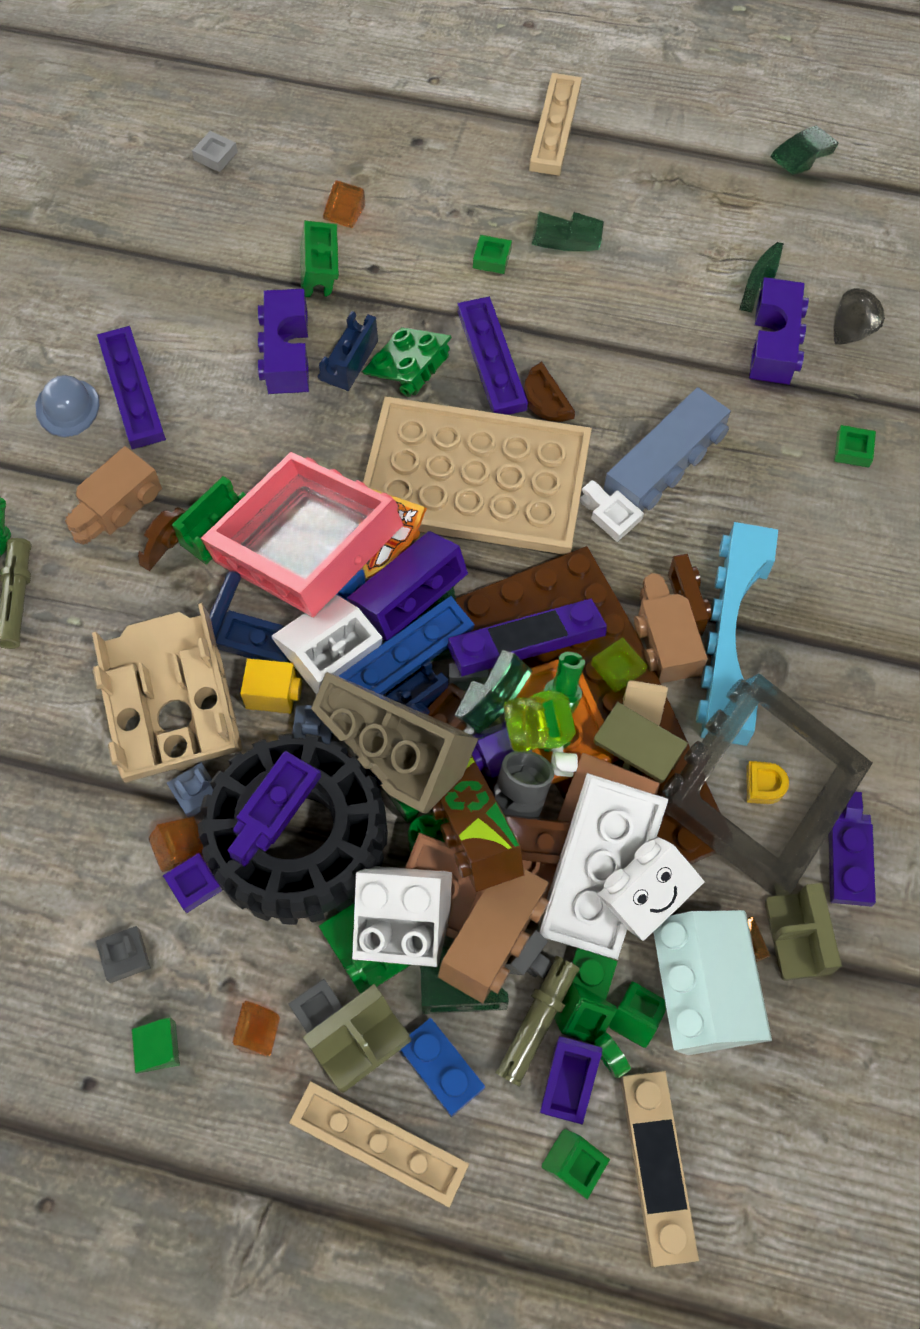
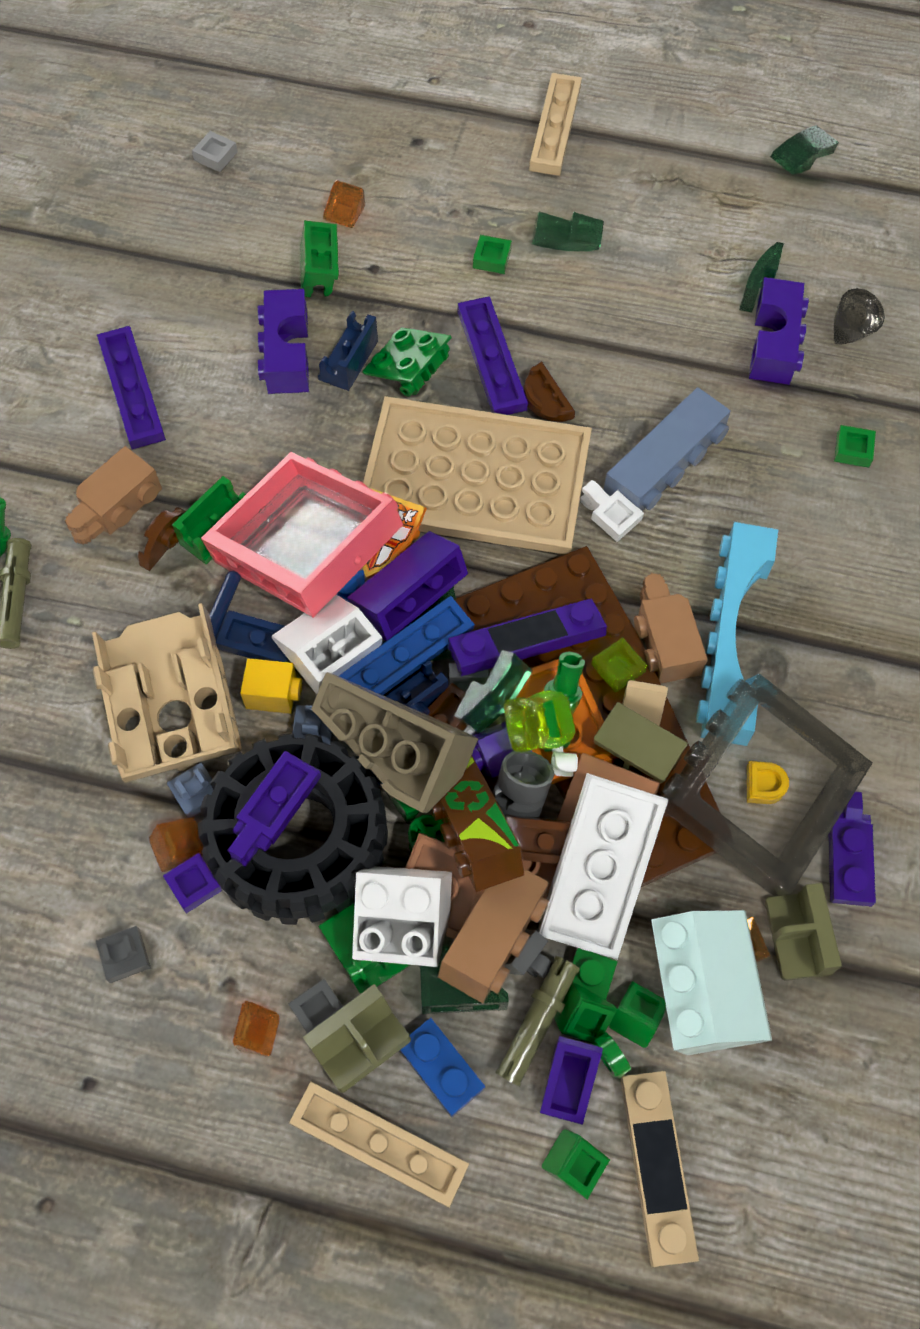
(67, 406): sand blue hat -> none
(155, 1046): green slope -> none
(650, 887): white brick -> none
(686, 582): reddish brown plate -> none

